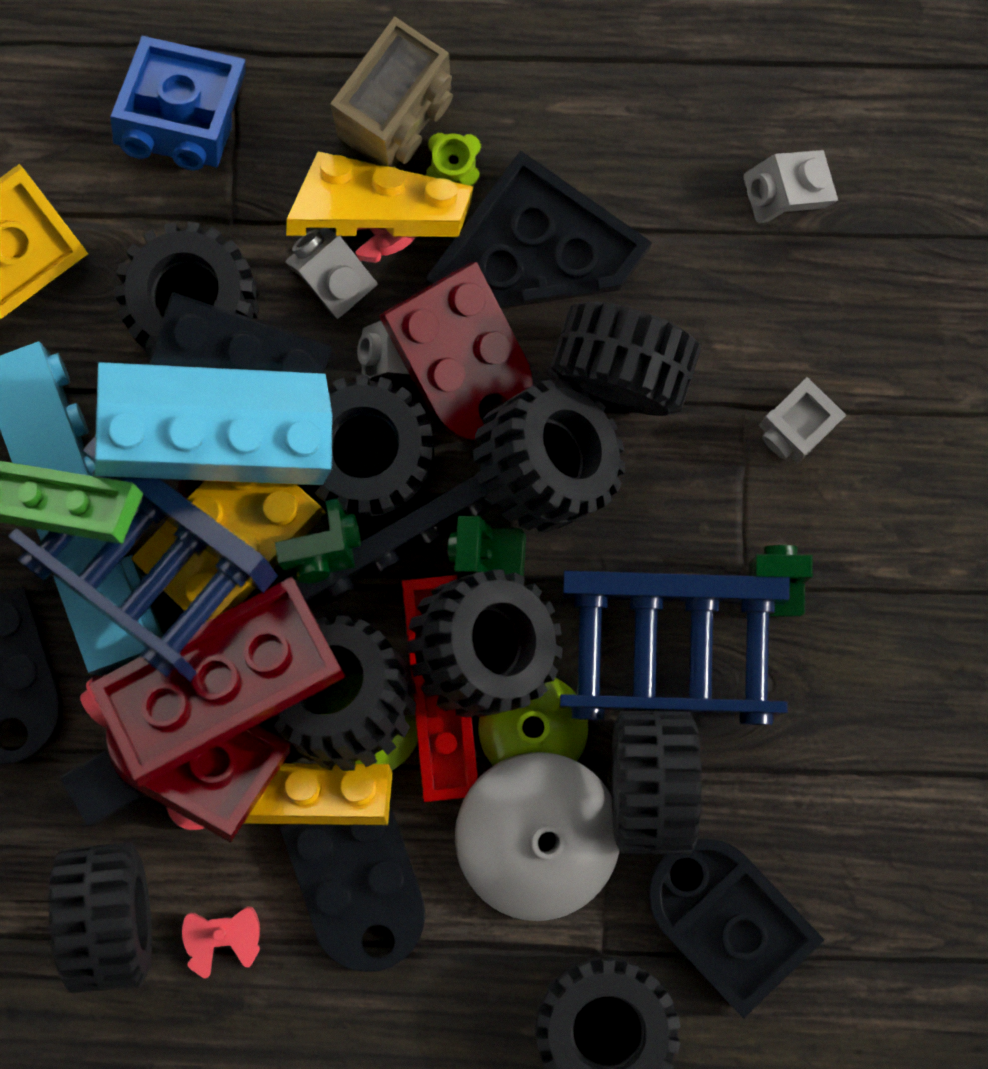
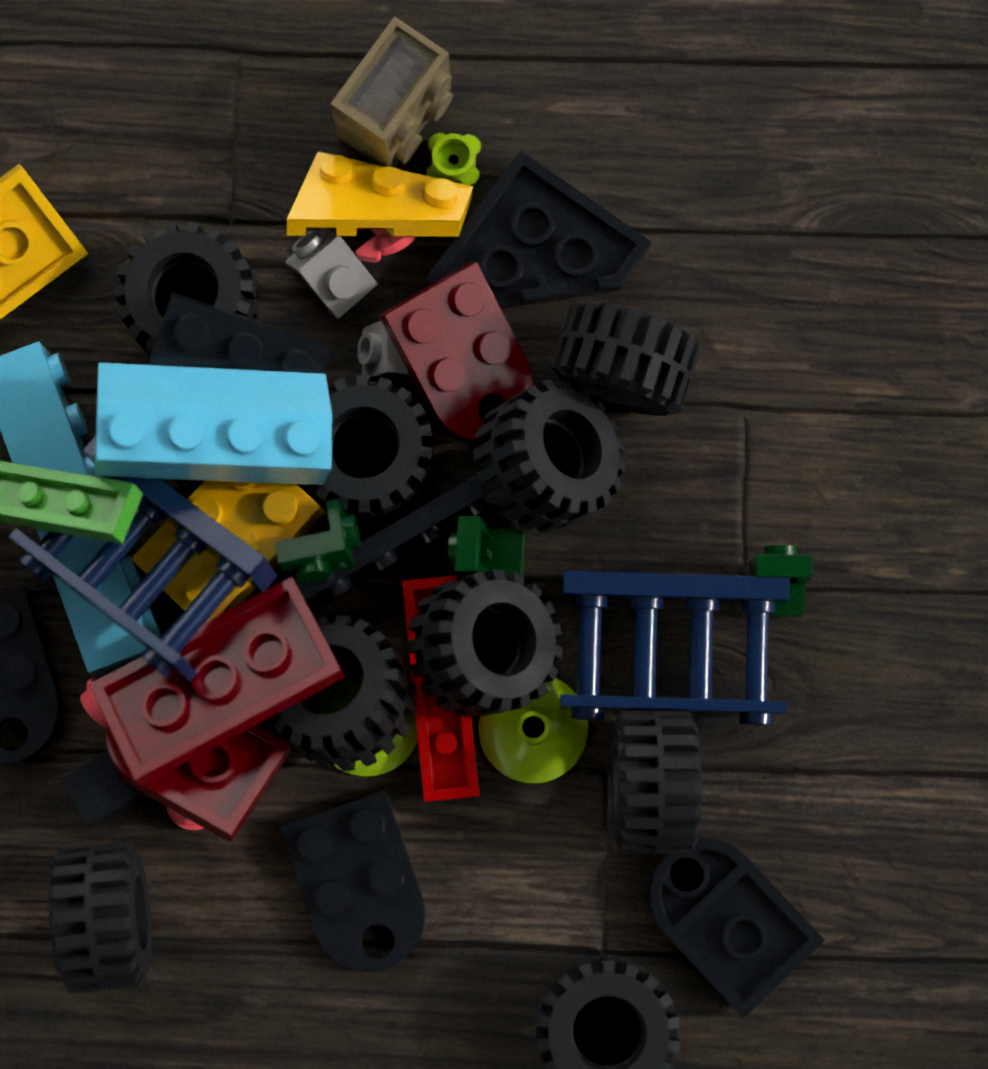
(177, 103): blue plate -> none
(202, 935): coral piece -> none
(325, 796): yellow plate -> none
(502, 827): light grey dish -> none
(790, 184): light grey bracket -> none
(800, 421): light grey bracket -> none

